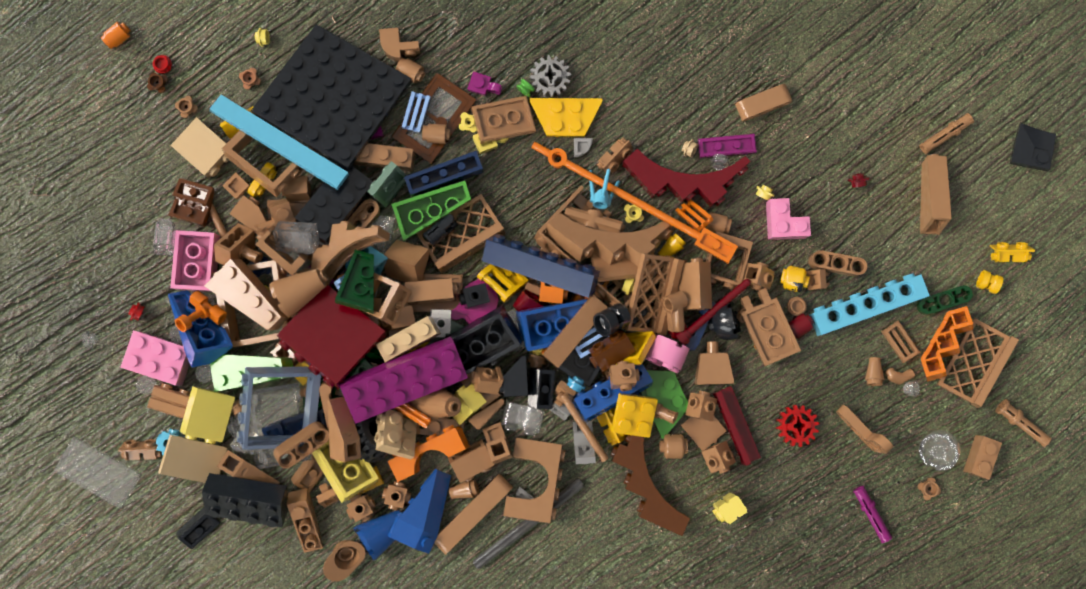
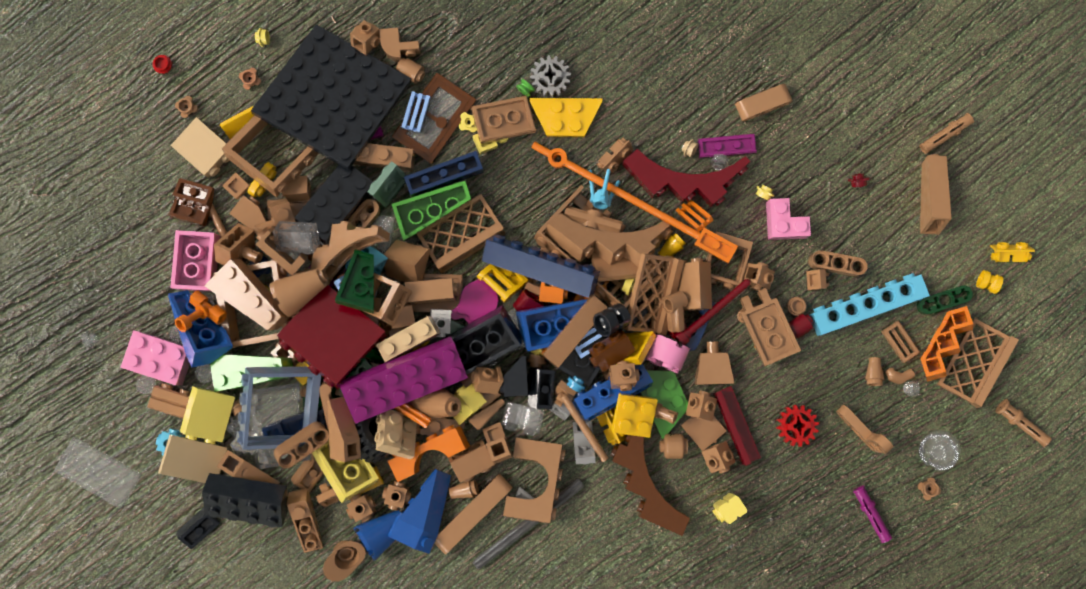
(116, 35): orange brick -> none
(131, 450): medium nougat hinge -> none
(136, 311): red plate -> none
(153, 78): reddish brown plate -> none
(164, 237): clear brick -> none
(279, 142): medium azure tile -> none
(365, 37): none -> medium nougat brick
(435, 133): medium nougat brick -> none
(440, 229): black hinge -> none
(474, 296): black brick -> none
(481, 84): magenta plate -> none
(582, 146): light grey tile -> none
(630, 217): light yellow plate -> none
(720, 223): medium nougat brick -> none
(726, 323): black cylinder -> none
(794, 278): yellow head -> none
(982, 457): medium nougat brick -> none
(1033, 148): black plate -> none

